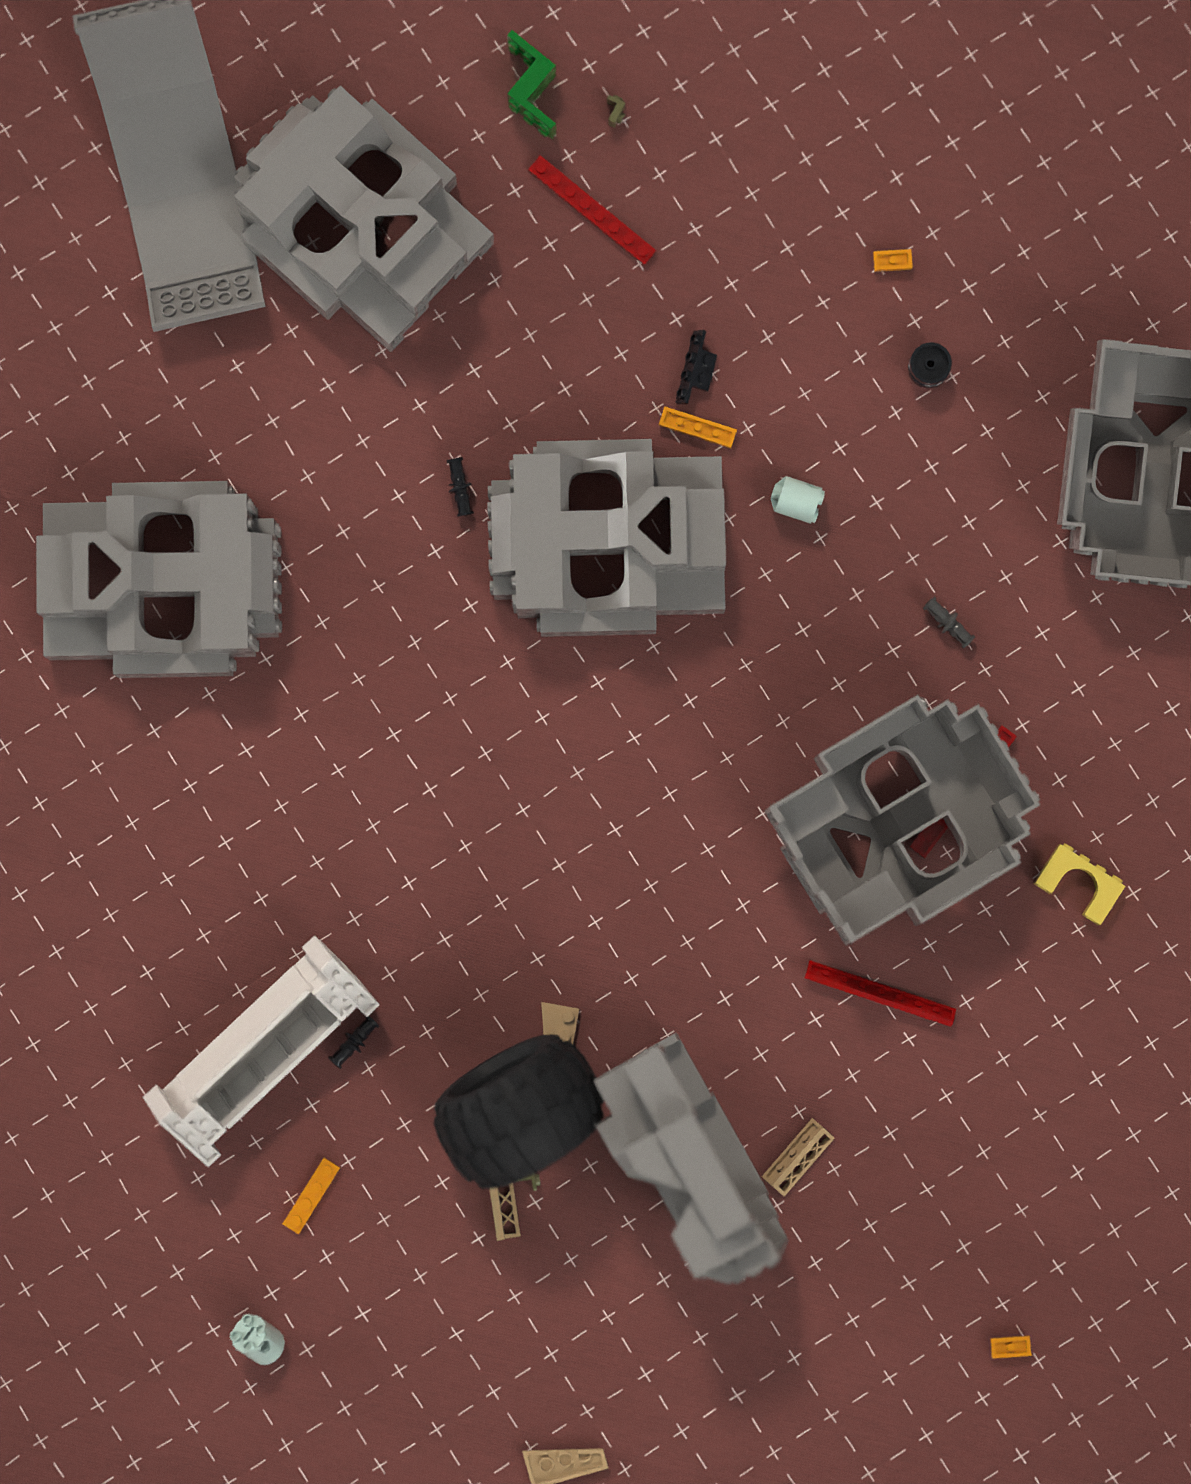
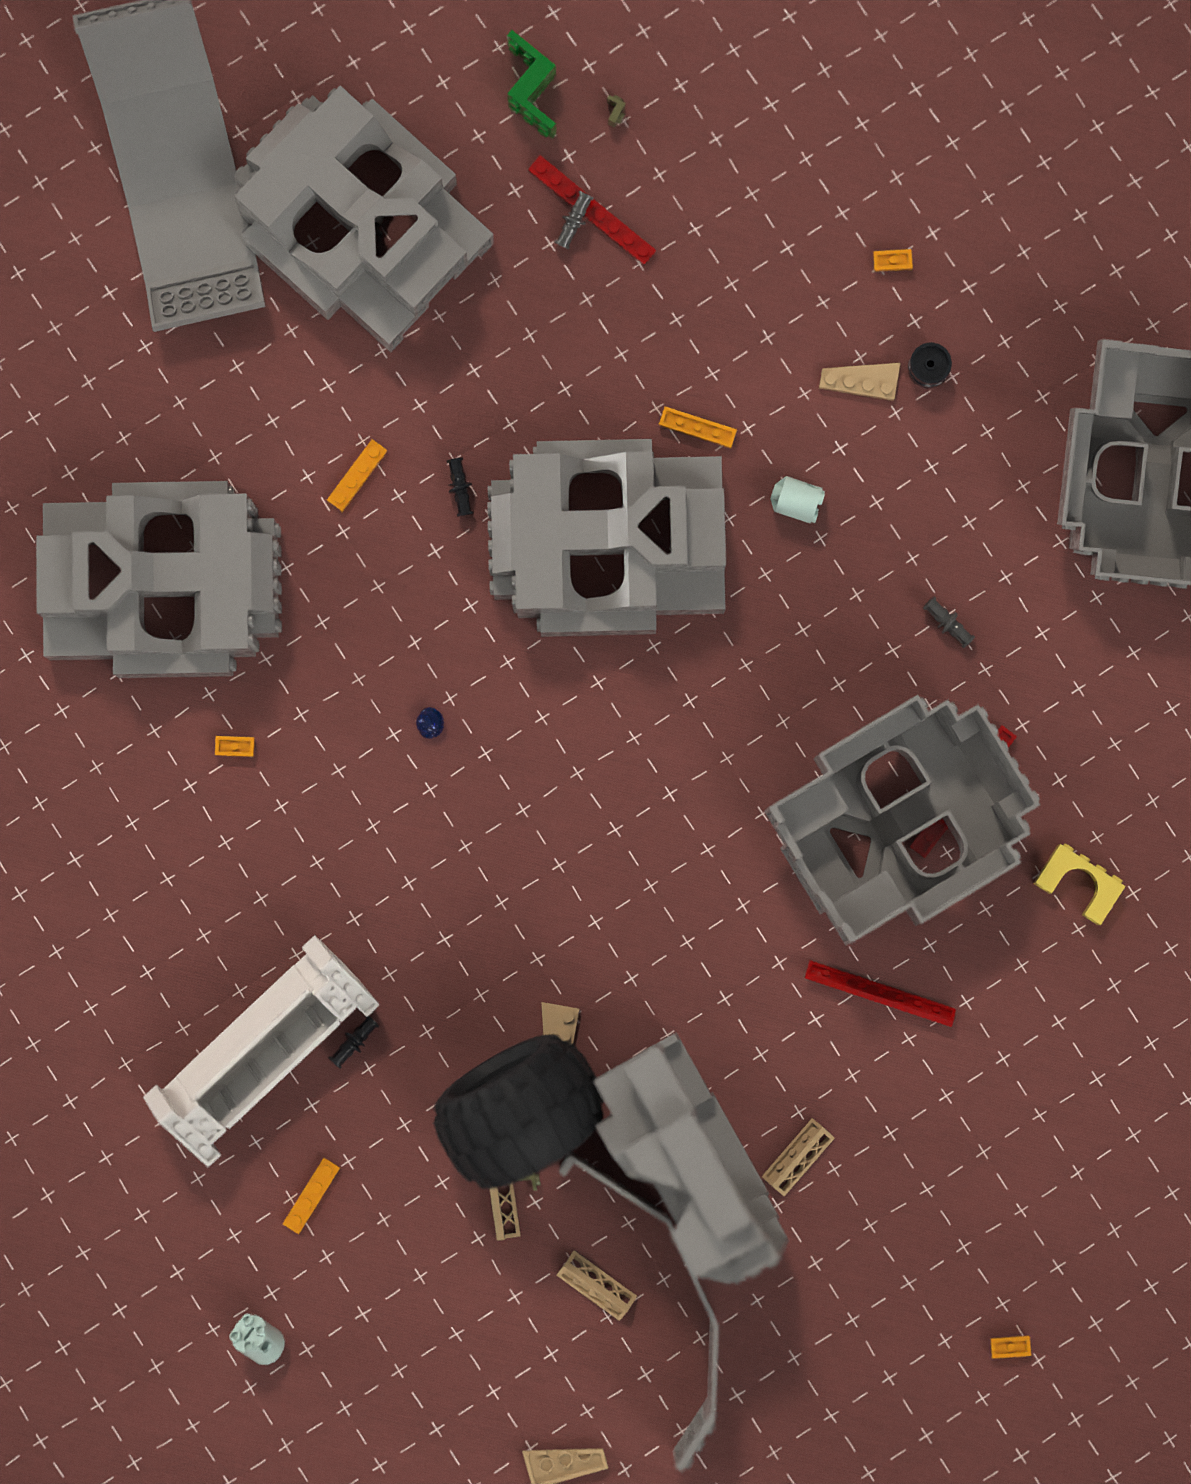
(234, 746): none -> light orange plate
(357, 475): none -> light orange plate
(430, 723): none -> clear blue hair
(574, 220): none -> dark grey piece
(594, 1288): none -> tan fence
(697, 368): black bracket -> none
(704, 1420): none -> light grey panel
(866, 380): none -> tan wing

